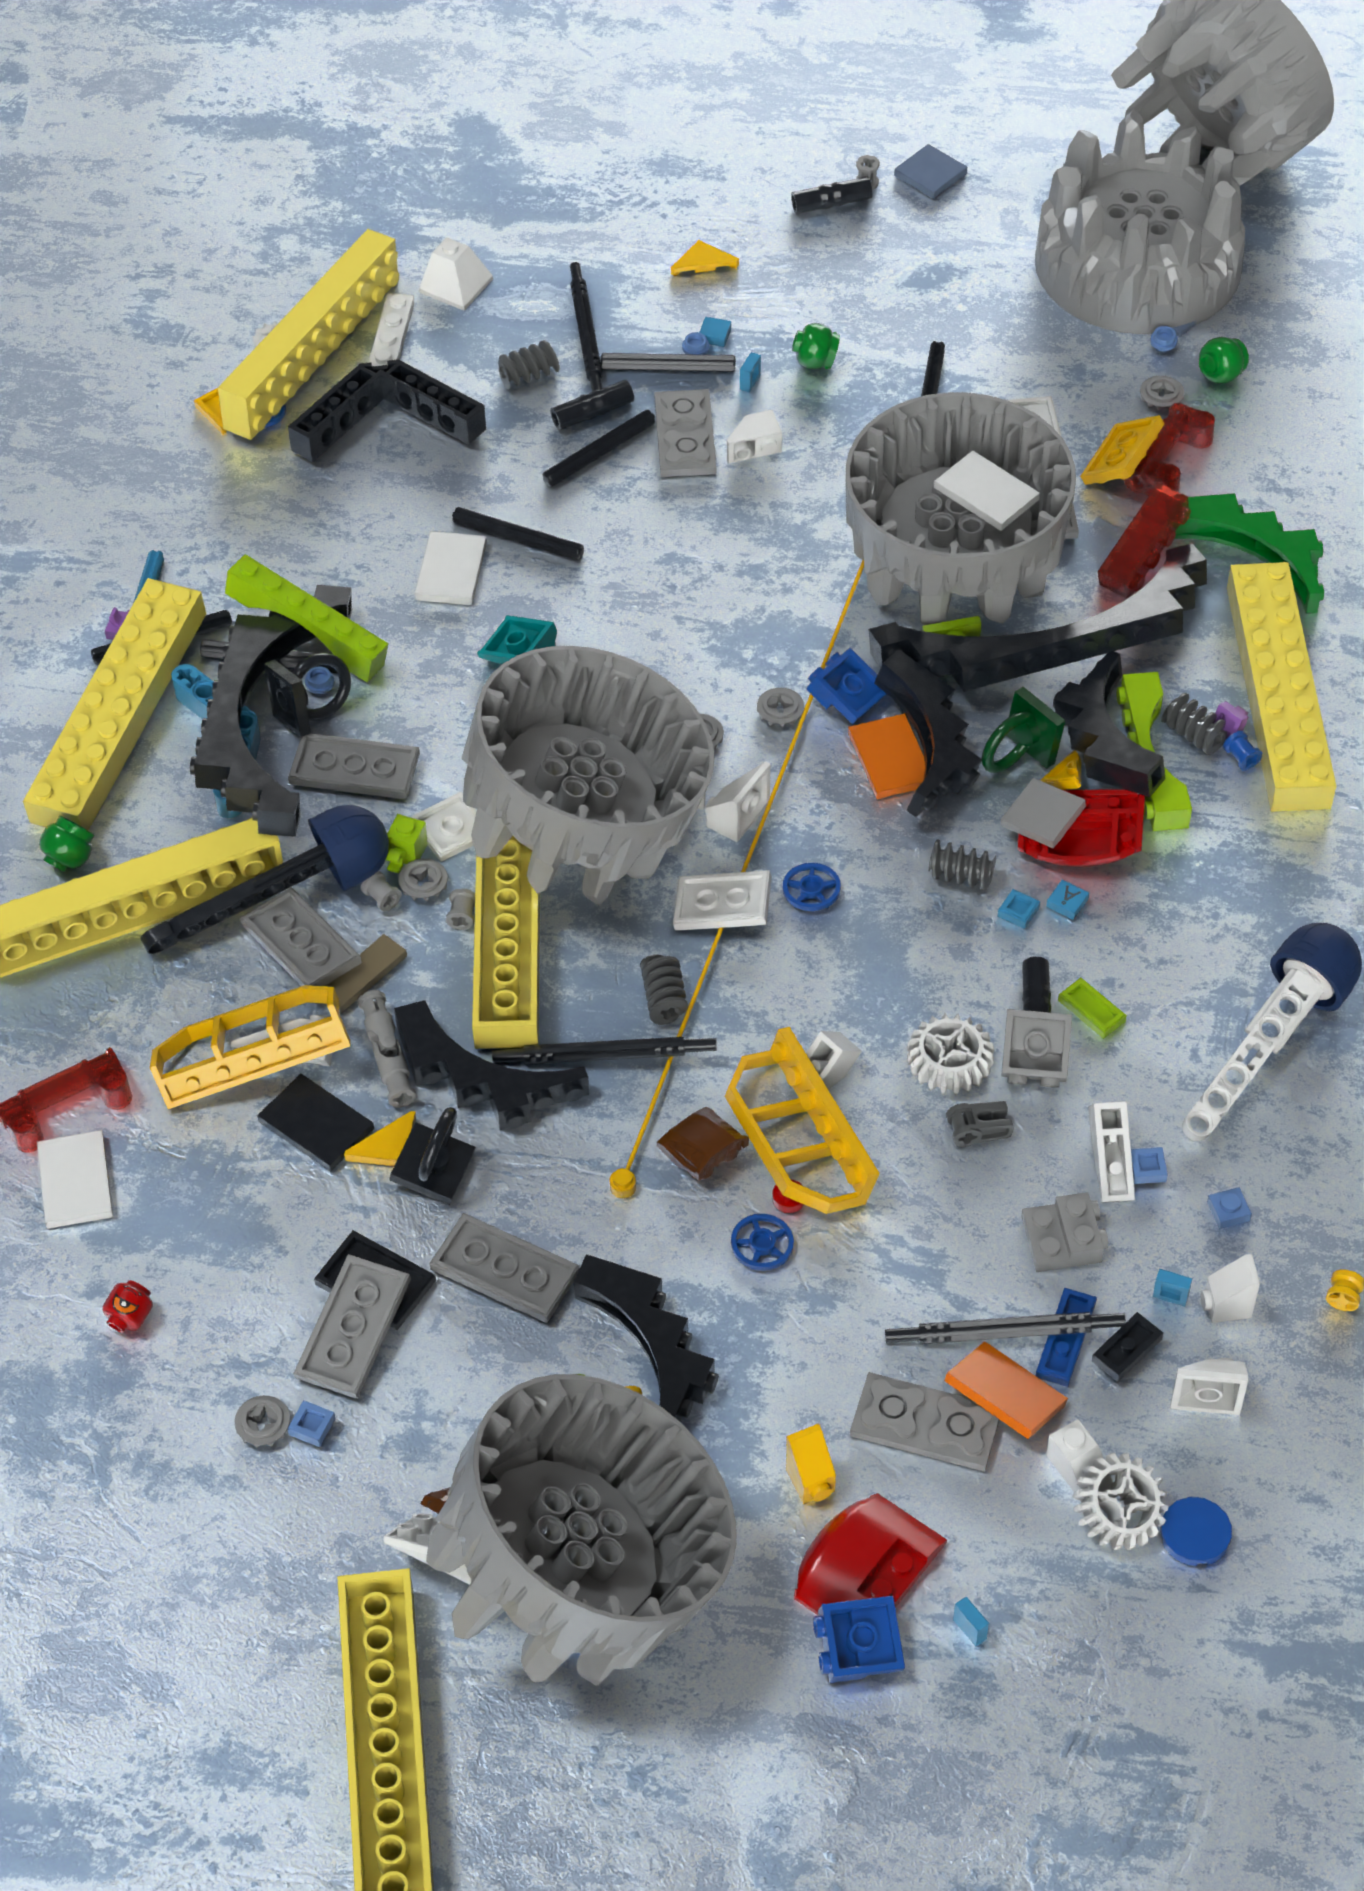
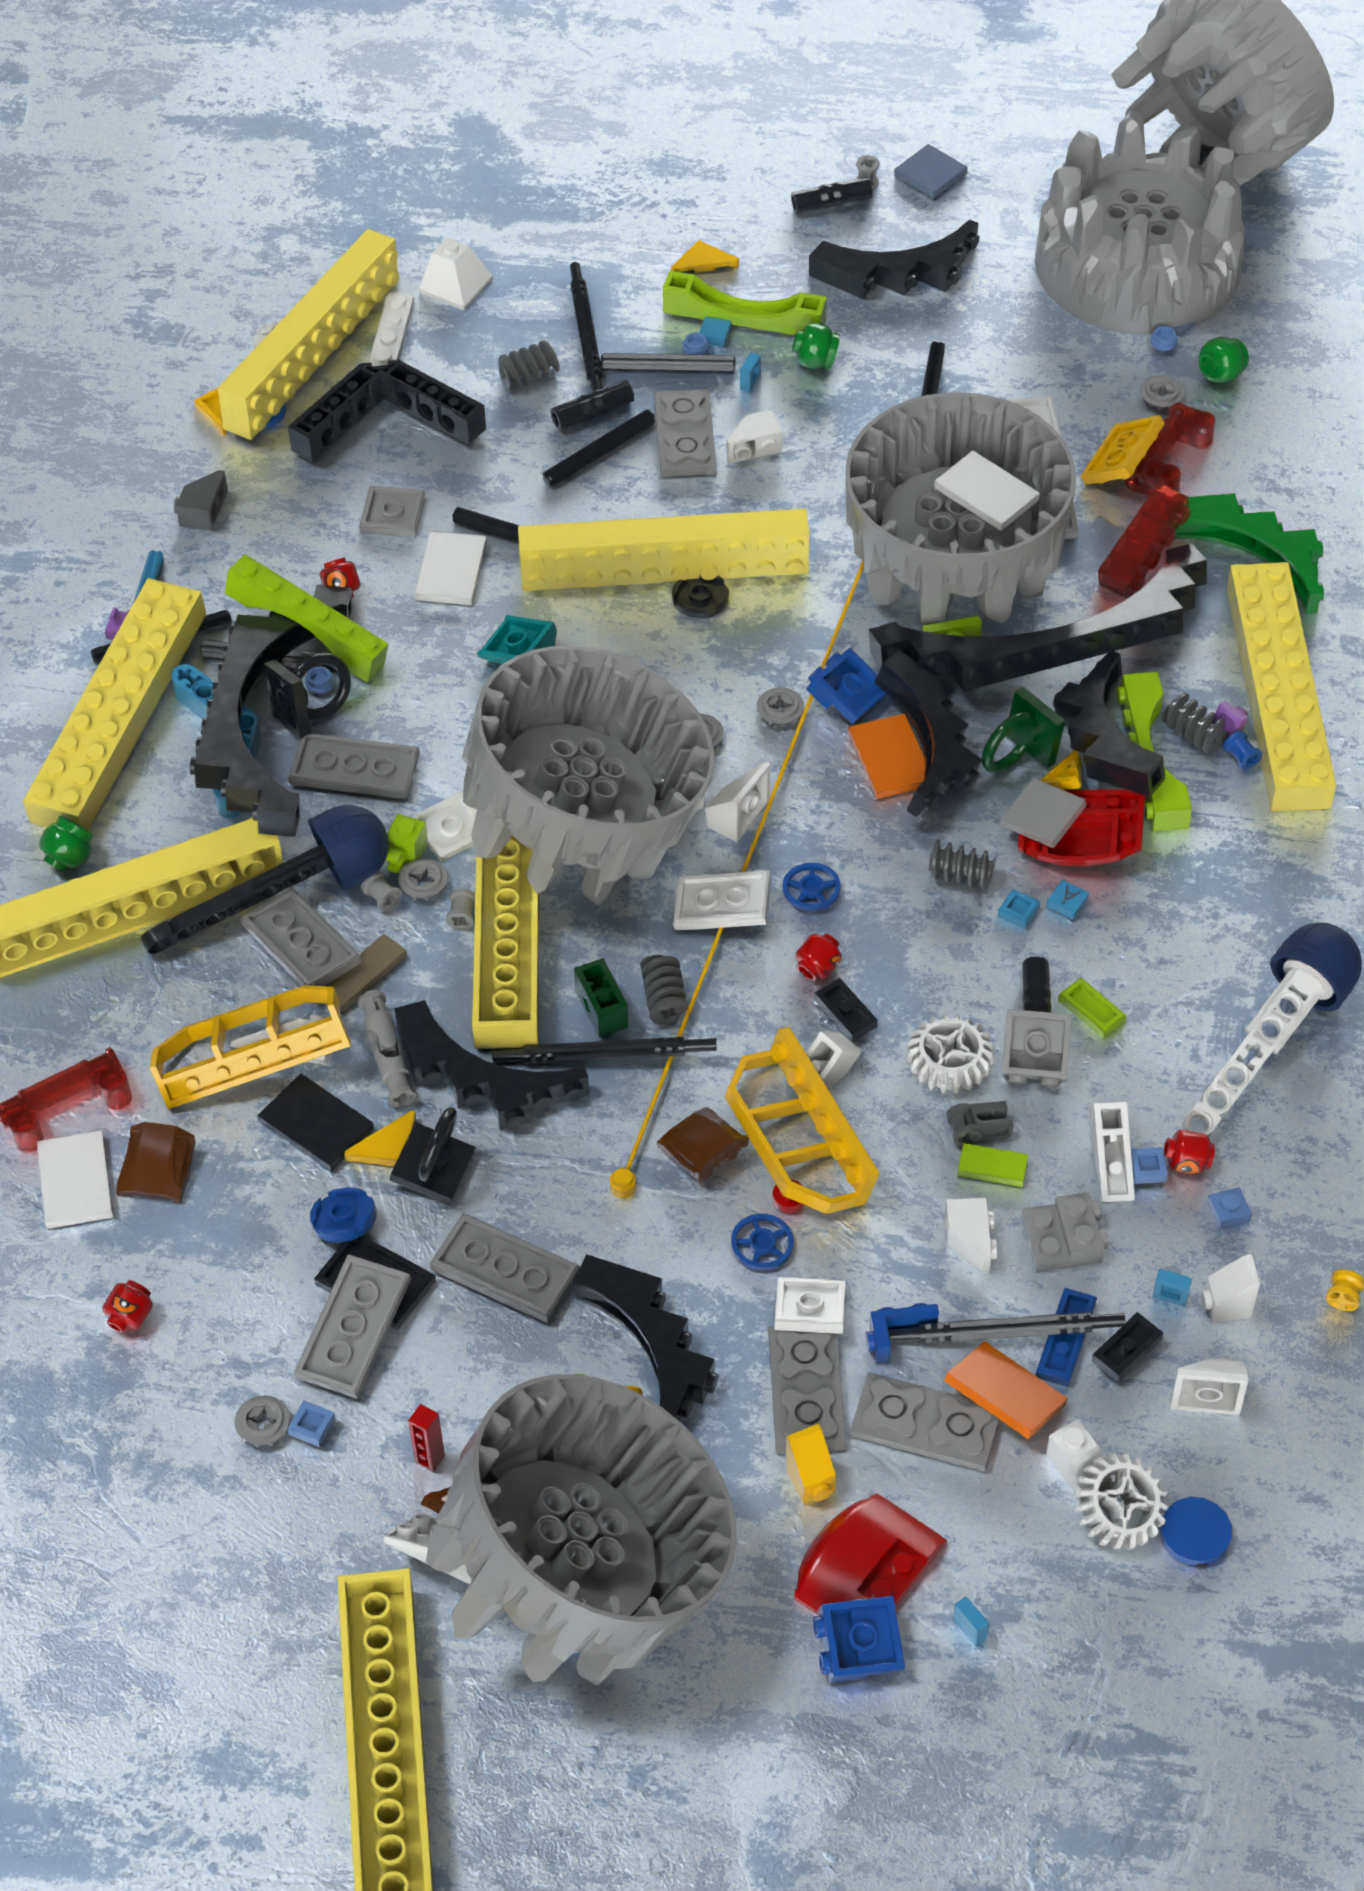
(157, 1162): none -> reddish brown slope
(201, 501): none -> dark grey slope
(340, 574): none -> red head
(343, 1215): none -> blue tile
(392, 511): none -> light grey tile
(426, 1437): none -> red piece
(601, 997): none -> dark green brick
(664, 549): none -> light yellow brick
(693, 298): none -> lime arch
(700, 597): none -> black tile
(806, 1386): none -> light grey piece
(810, 1305): none -> white tile
(818, 956): none -> red head
(845, 1009): none -> black plate
(889, 1318): none -> blue bracket
(898, 271): none -> black arch
(969, 1229): none -> white slope
(992, 1165): none -> lime tile
(1189, 1152): none -> red head

